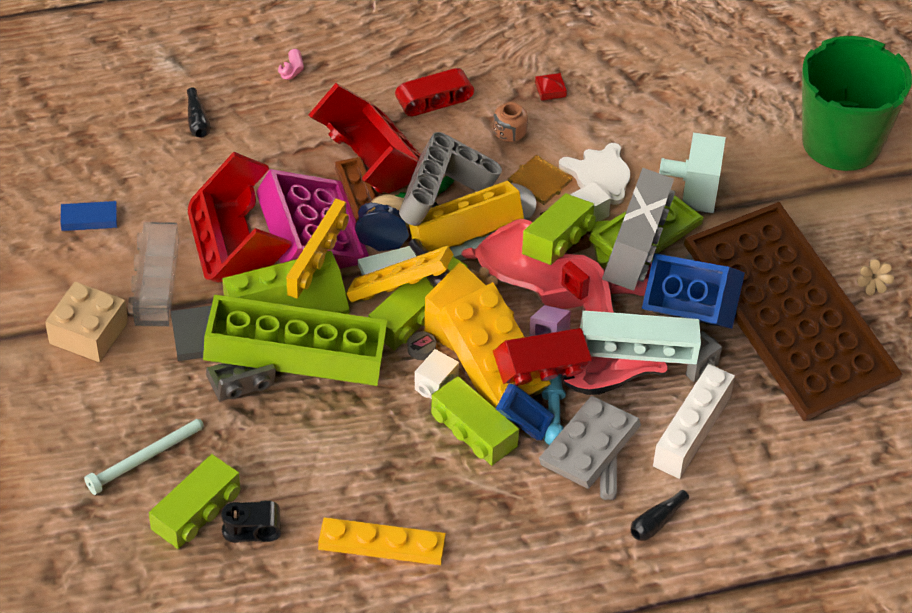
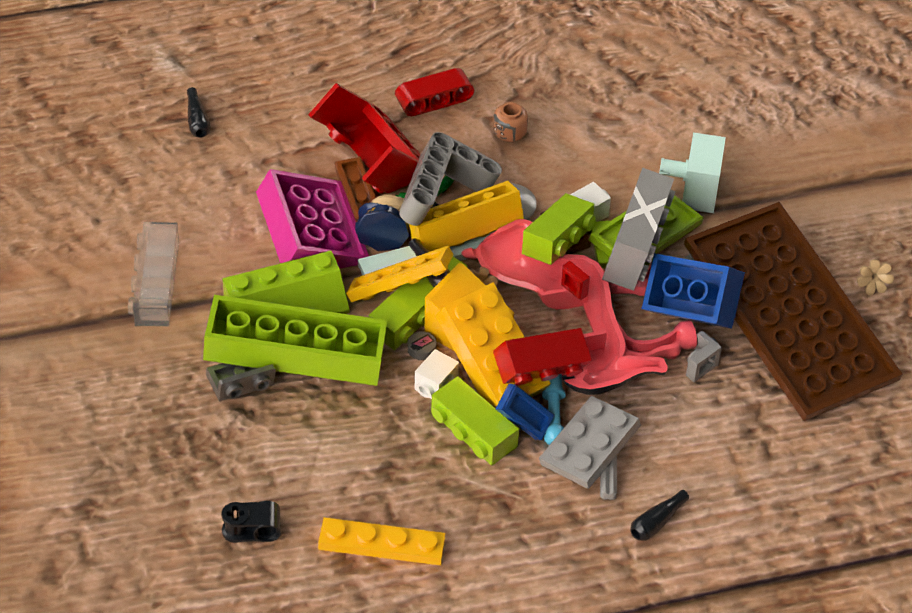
(86, 321): tan brick -> none
(88, 215): blue tile -> none
(95, 482): light aqua bar -> none
(189, 331): dark grey tile -> none
(195, 501): lime brick -> none
(220, 223): red windscreen -> none
(294, 67): bright pink arm -> none
(316, 249): yellow plate -> none
(541, 179): clear yellow piece -> none
(549, 320): lavender brick -> none
(550, 86): red tile -> none
(601, 167): white tile -> none
(641, 337): light aqua brick -> none
(693, 421): white brick -> none
(851, 100): green cone -> none

